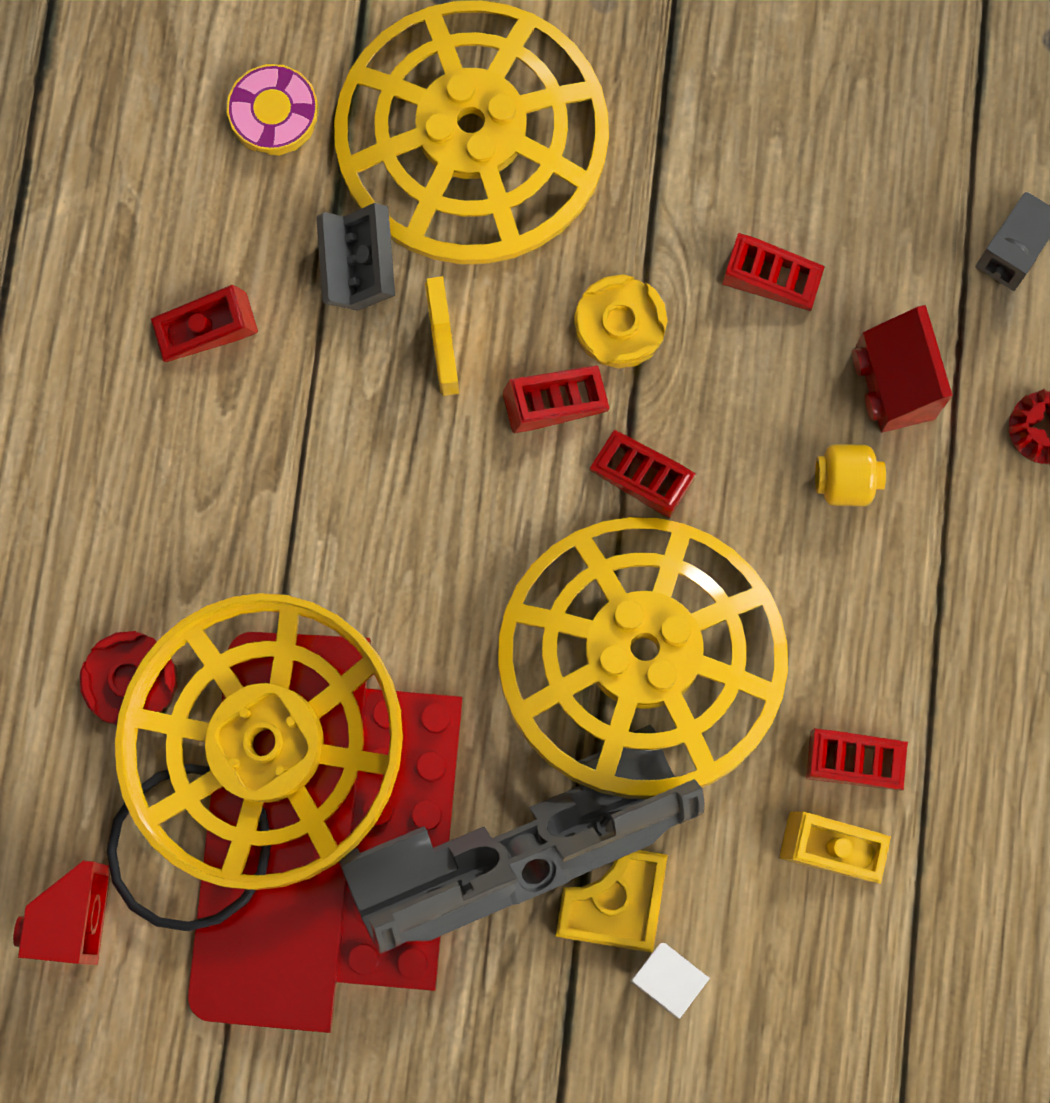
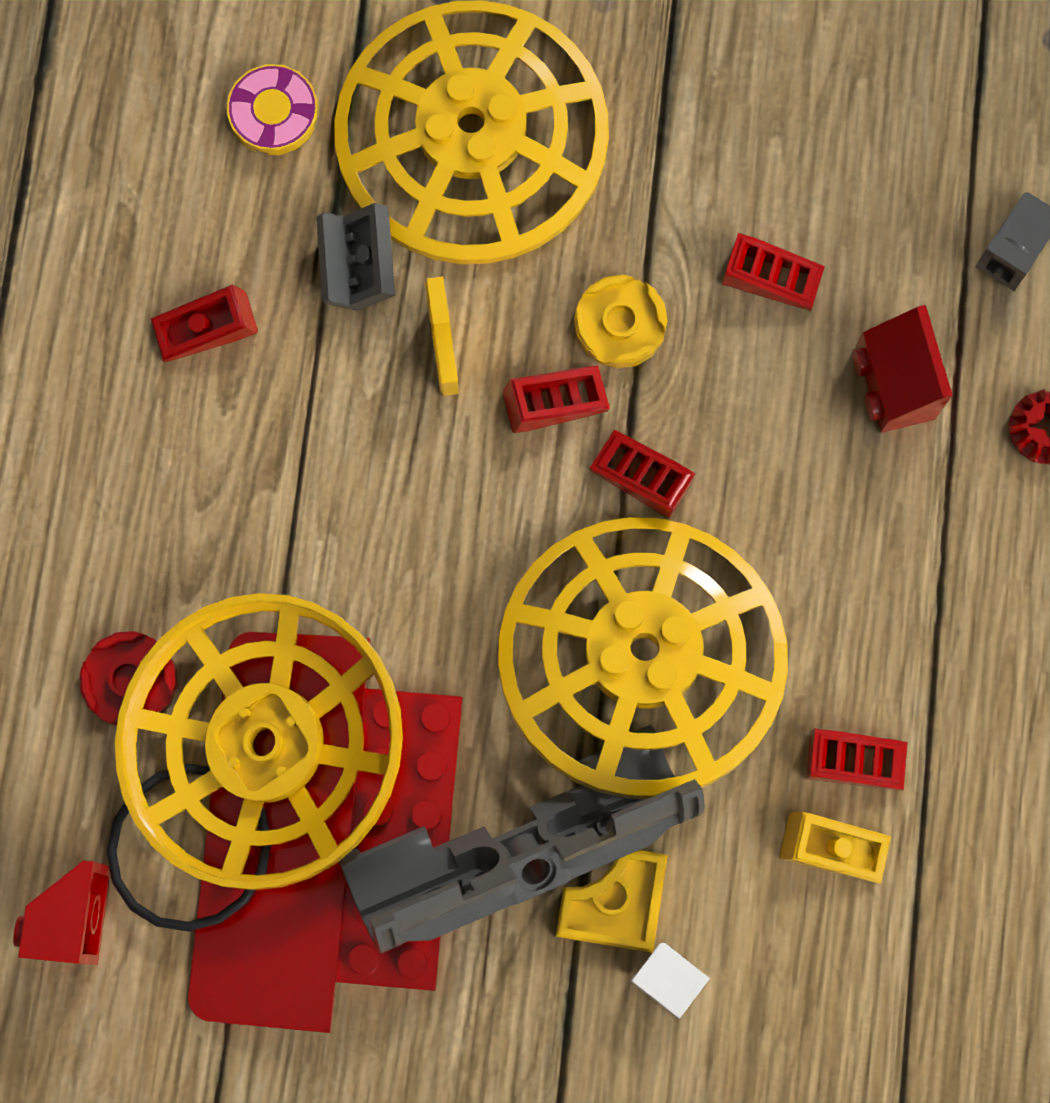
(849, 475): yellow head -> none

